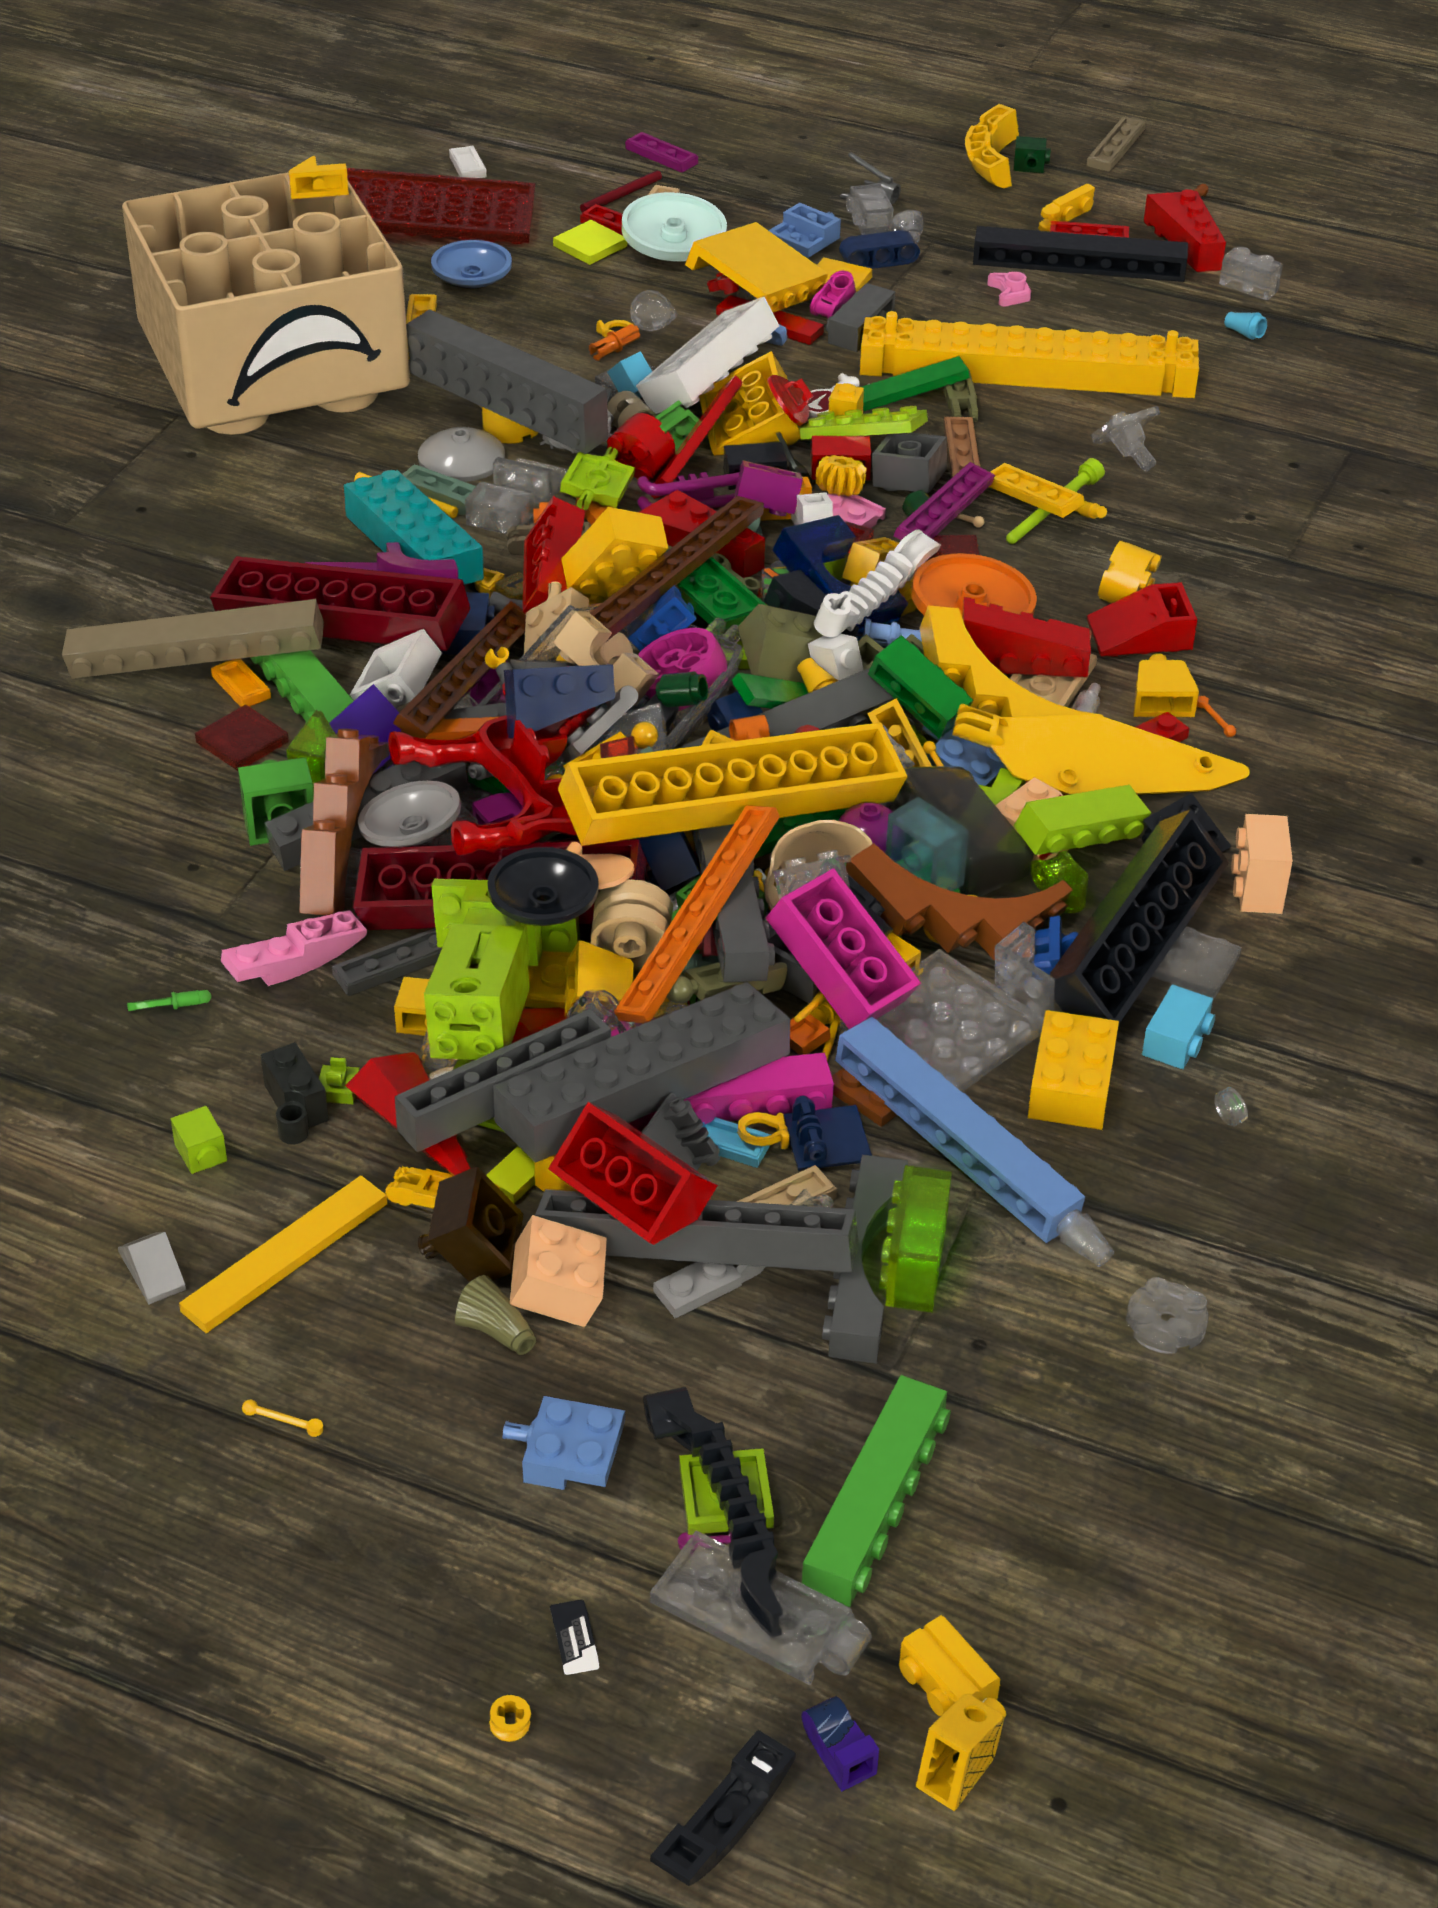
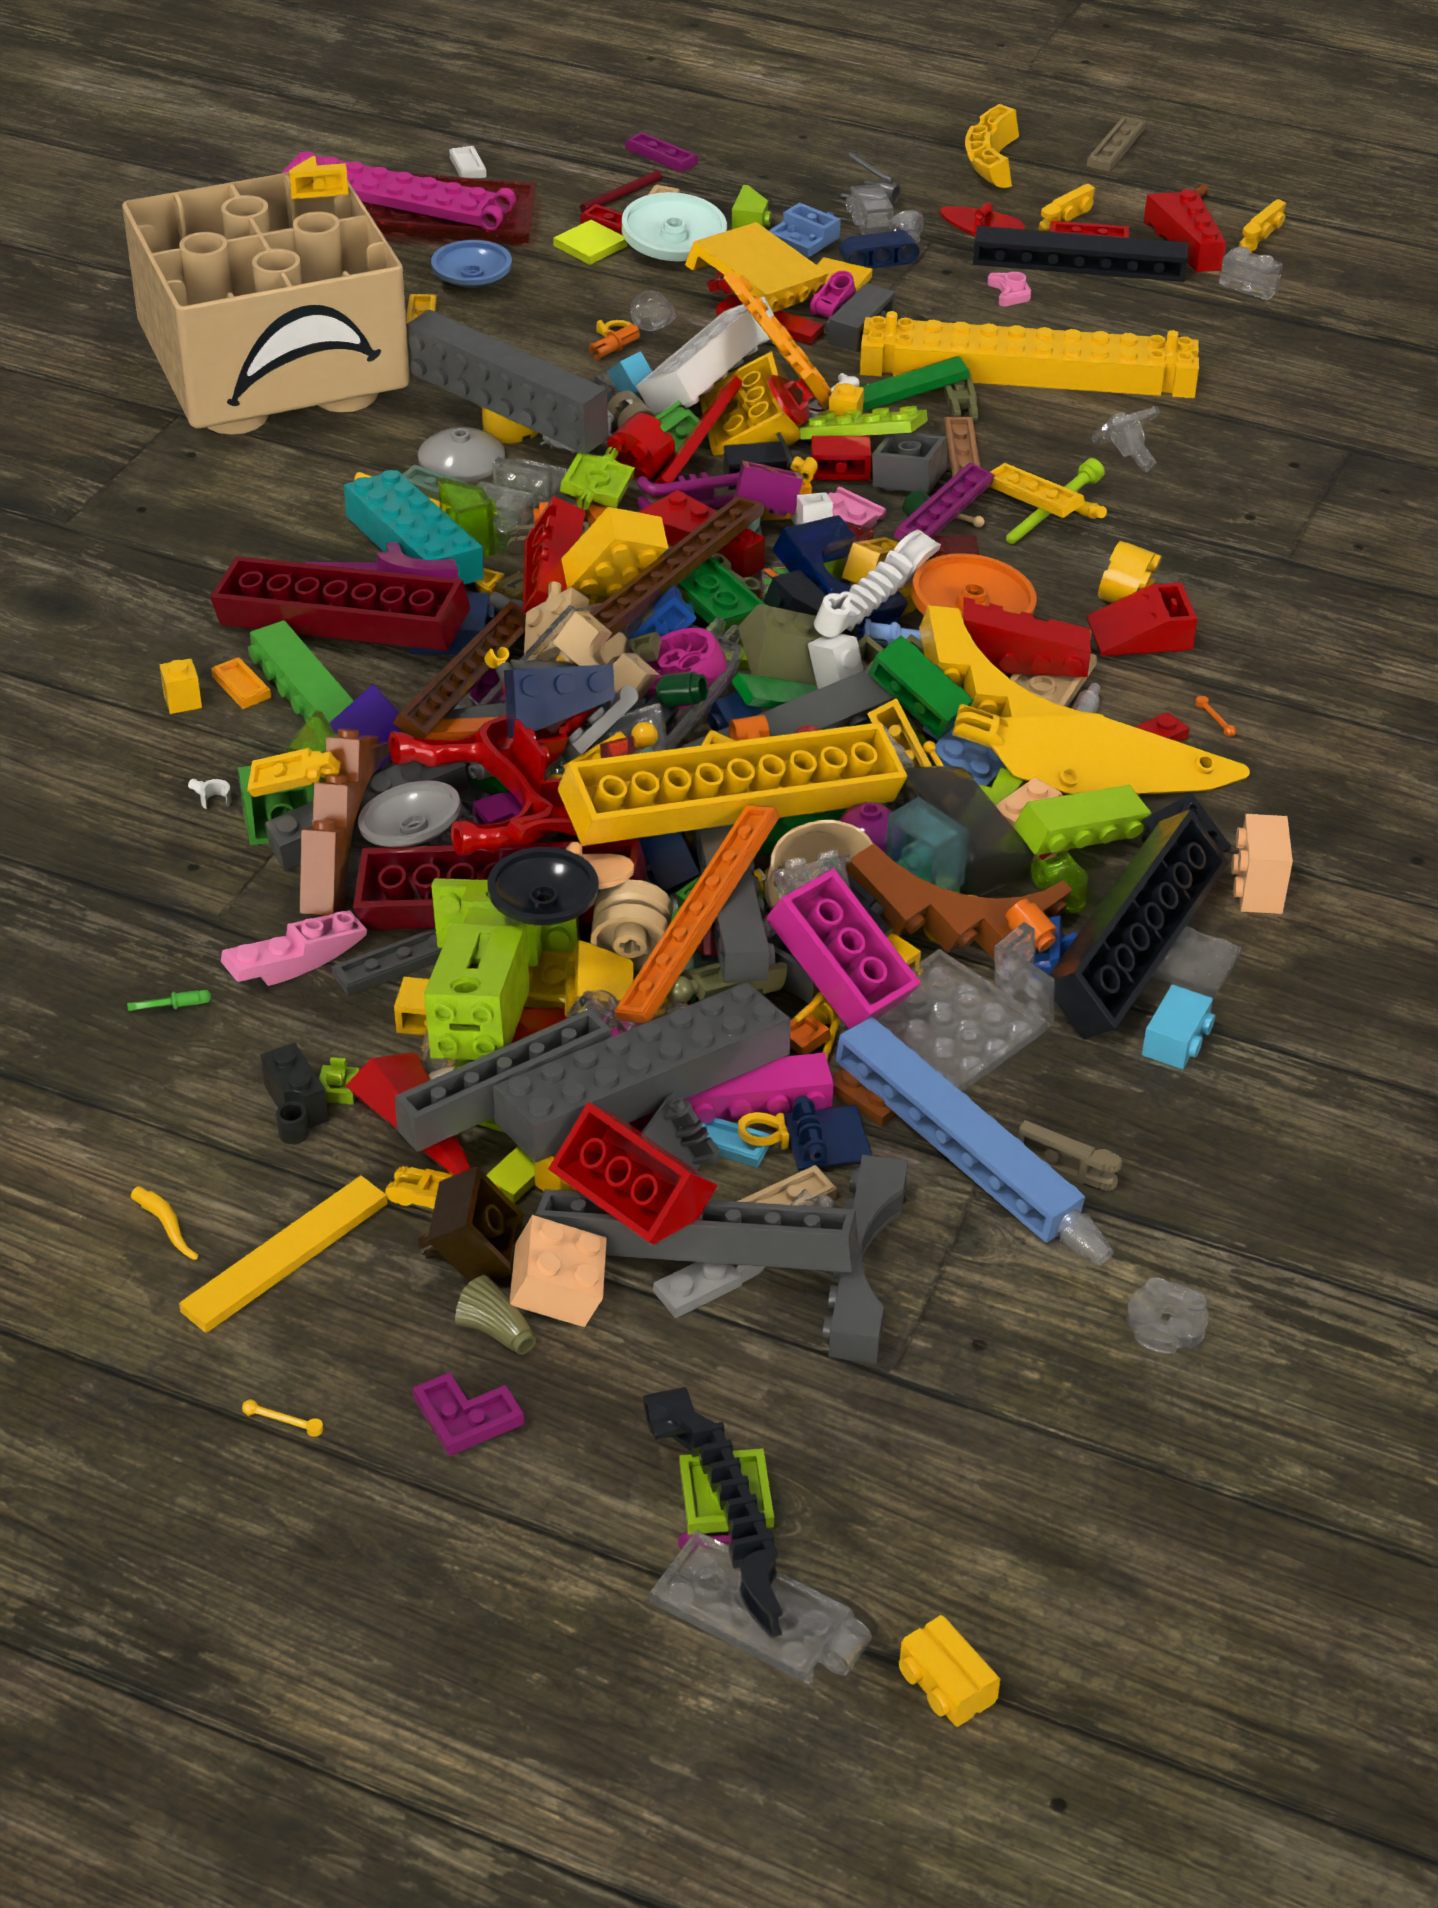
(153, 1266): light grey slope -> none
(161, 1208): none -> yellow animal
(180, 686): none -> yellow brick
(193, 639): dark tan brick -> none
(199, 1139): lime brick -> none
(211, 788): none -> white piece
(241, 737): clear red tile -> none
(290, 771): none -> yellow hinge
(400, 668): white window -> none
(421, 194): none -> dark pink hinge
(465, 1422): none -> magenta plate
(470, 510): none -> clear neon green slope
(497, 1723): yellow bush -> none
(568, 1443): medium blue plate -> none
(574, 1637): sticker -> none
(646, 646): none -> olive tile
(727, 1813): black slope -> none
(750, 208): none -> lime slope
(781, 339): none -> light orange wing
(806, 467): none -> yellow arm
(814, 675): yellow cone -> none
(840, 475): yellow gear -> none
(840, 1742): dark purple leg -> none
(875, 1491): bright green brick -> none
(917, 1238): clear neon green brick -> none
(966, 1728): yellow torso -> none
(969, 218): none -> red shield
(1031, 154): dark green brick -> none
(1032, 915): none -> orange brick
(1071, 1157): none -> dark tan hinge
(1073, 1069): yellow brick -> none
(1164, 688): yellow torso -> none
(1231, 1106): clear tile -> none
(1248, 324): medium azure cone -> none
(1263, 224): none -> yellow hinge

